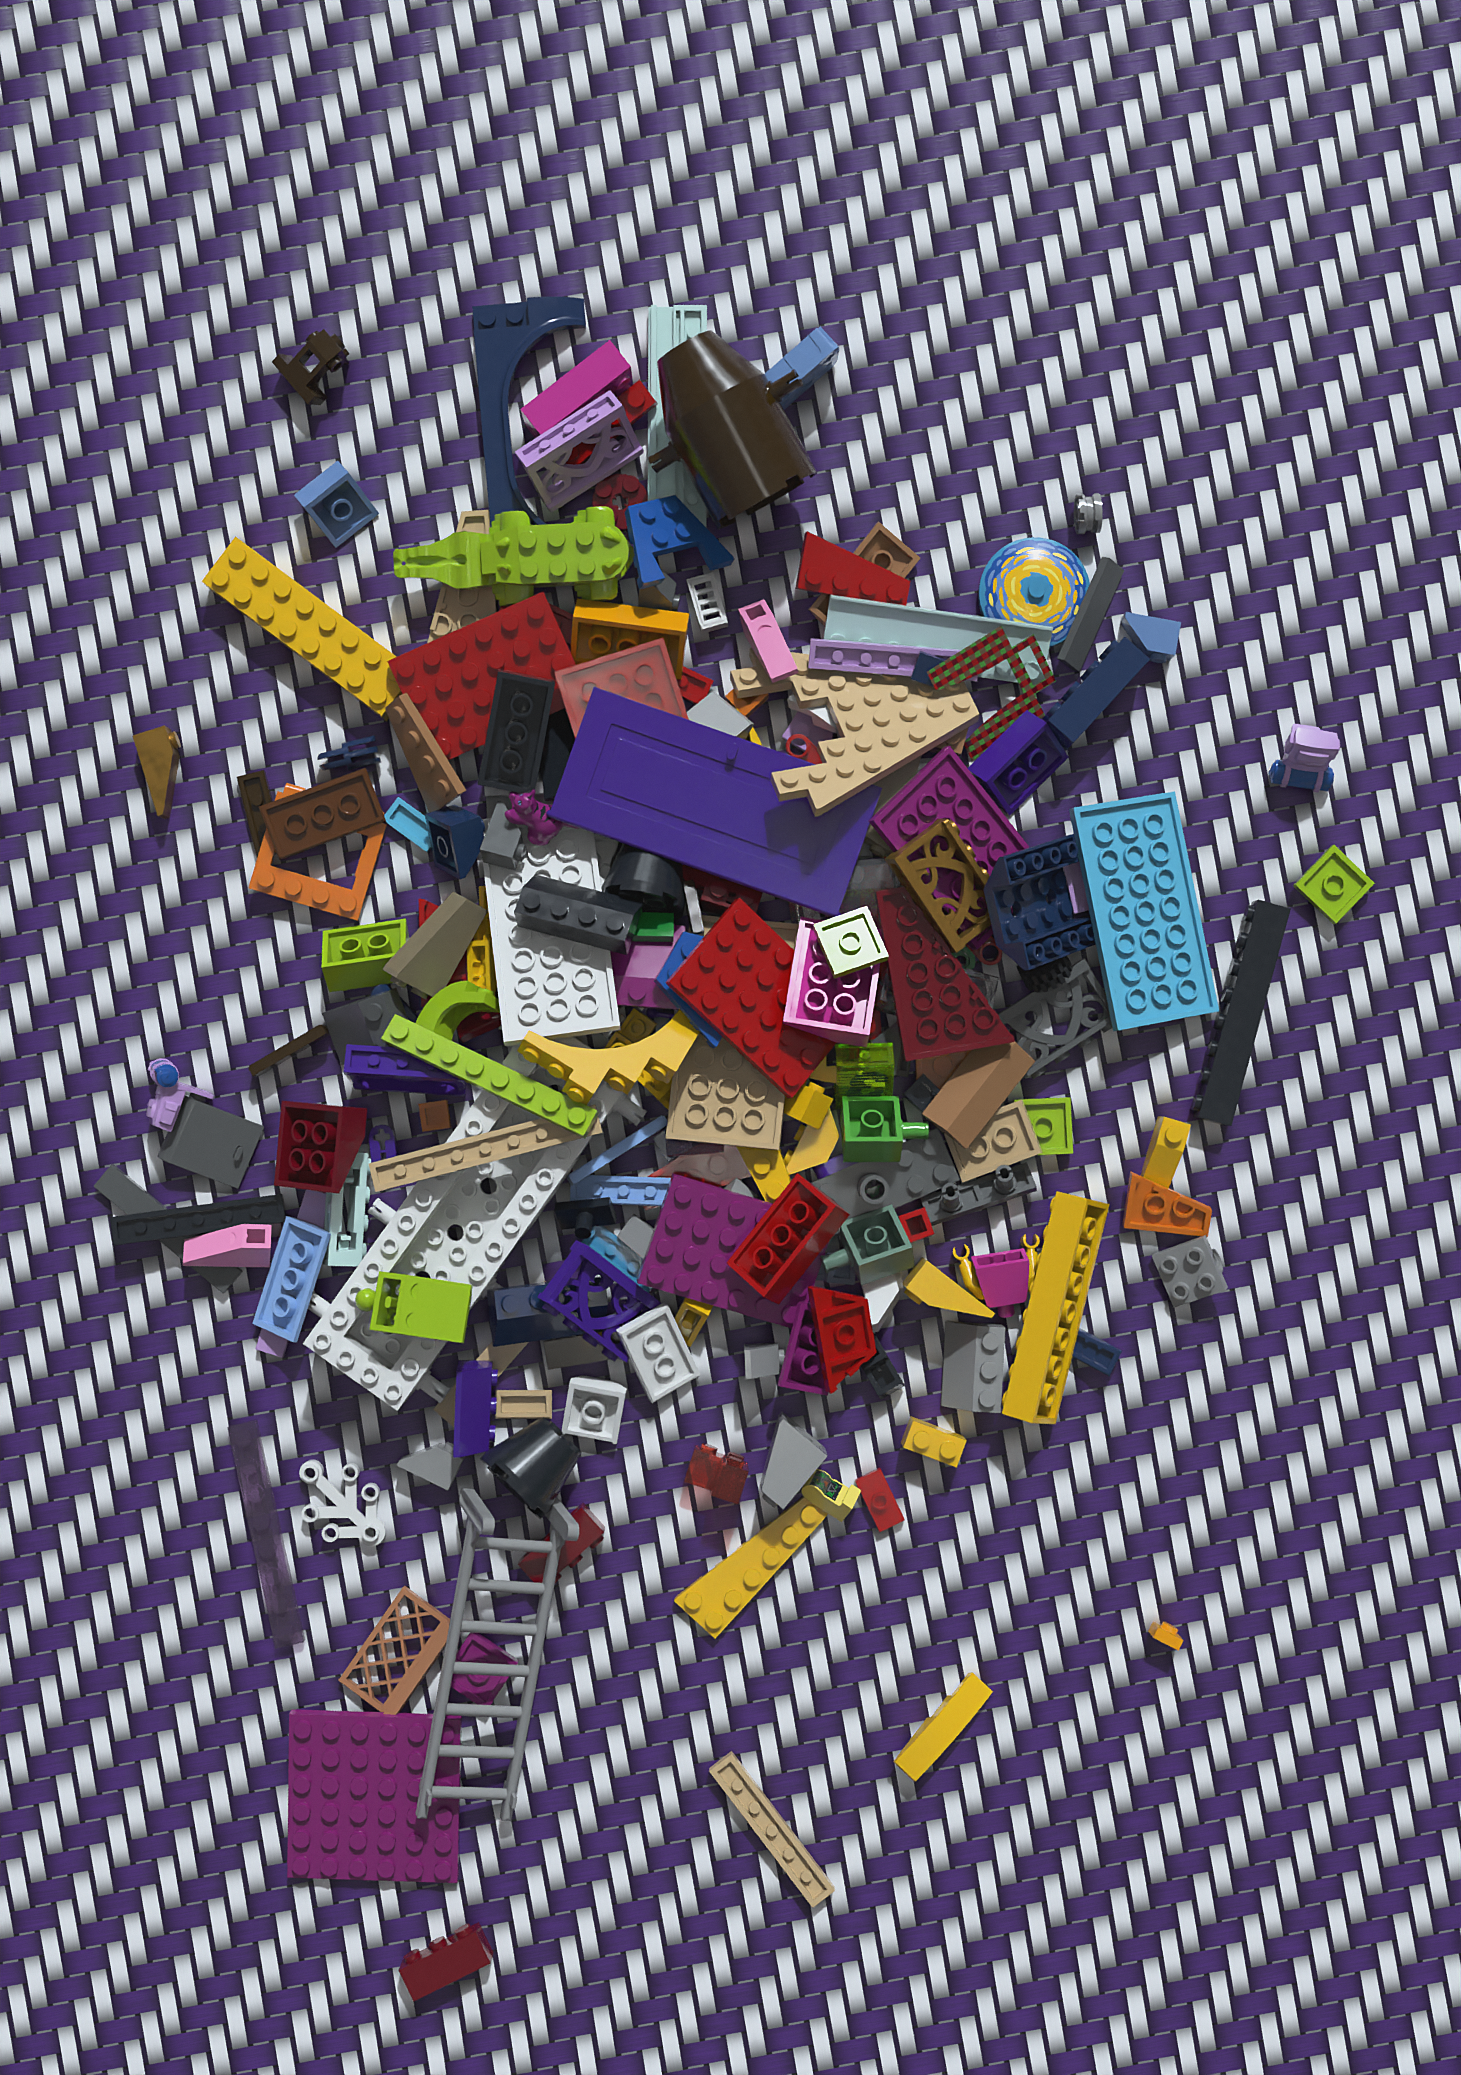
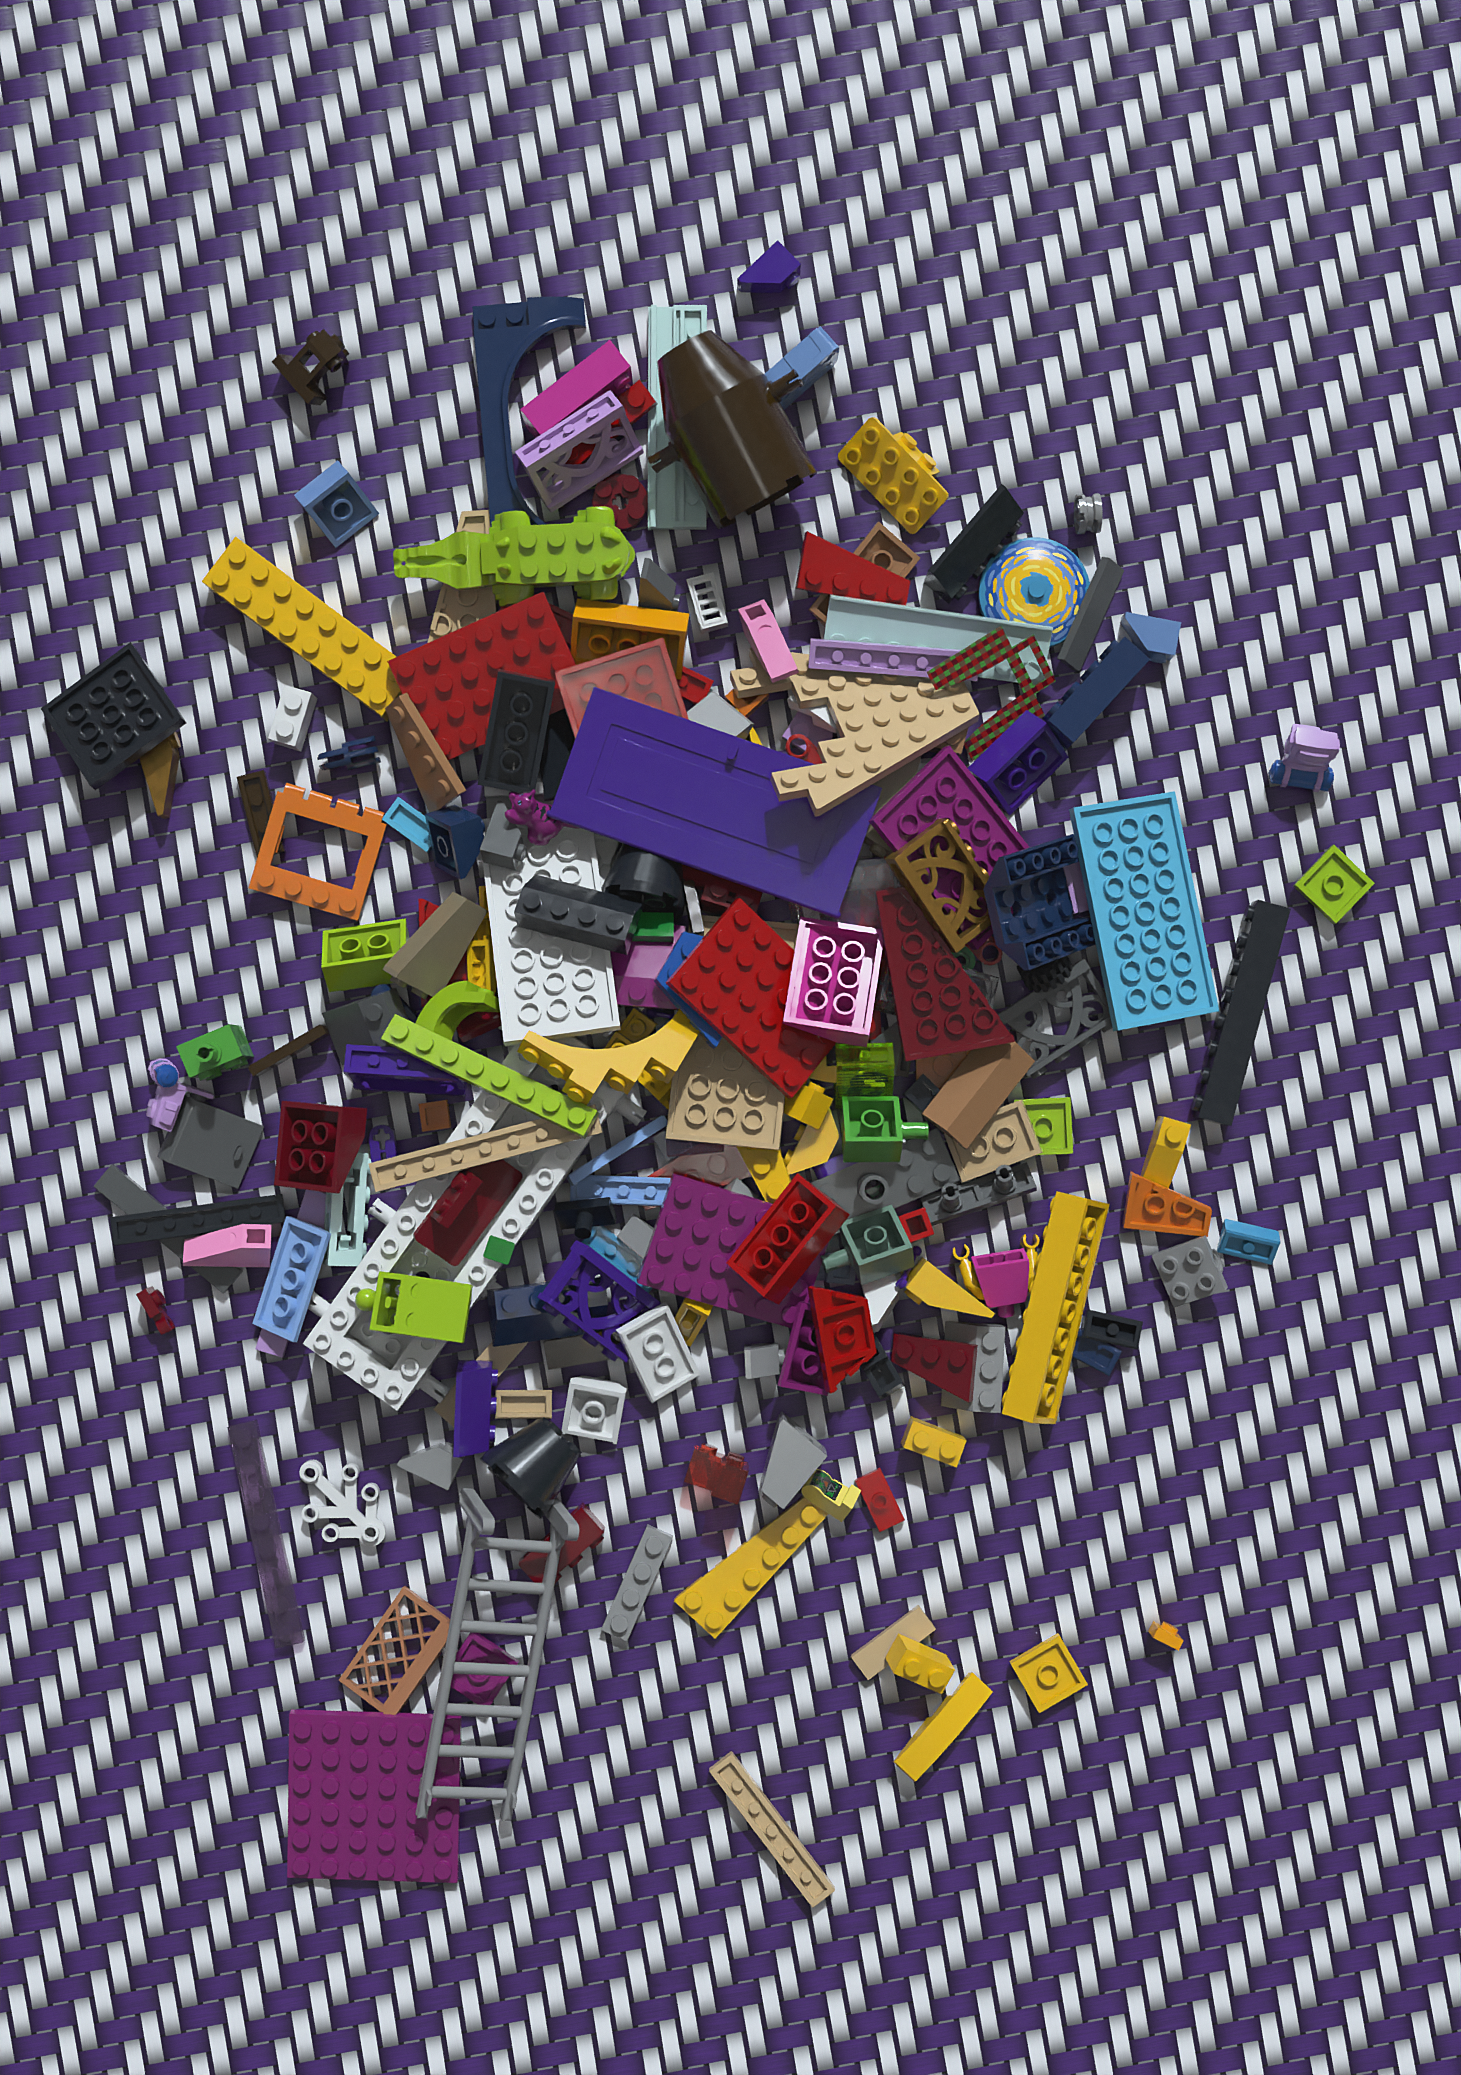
(113, 716): none -> black plate
(153, 1303): none -> dark red plate
(215, 1051): none -> bright green brick
(292, 718): none -> white brick
(322, 814): reddish brown tile -> none
(445, 1960): dark red brick -> none
(466, 1209): none -> dark red bracket
(499, 1250): none -> green sticker
(637, 1582): none -> light grey plate
(665, 528): blue wing -> none
(771, 272): none -> dark purple slope
(850, 942): plate -> none
(872, 1655): none -> tan tile
(895, 473): none -> yellow bracket
(901, 1283): none -> dark purple hinge
(919, 1663): none -> yellow brick
(923, 664): dark blue tile -> none
(939, 1361): none -> dark red wing
(974, 545): none -> black slope
(1048, 1673): none -> yellow plate
(1111, 1329): none -> black slope
(1248, 1241): none -> dark azure slope

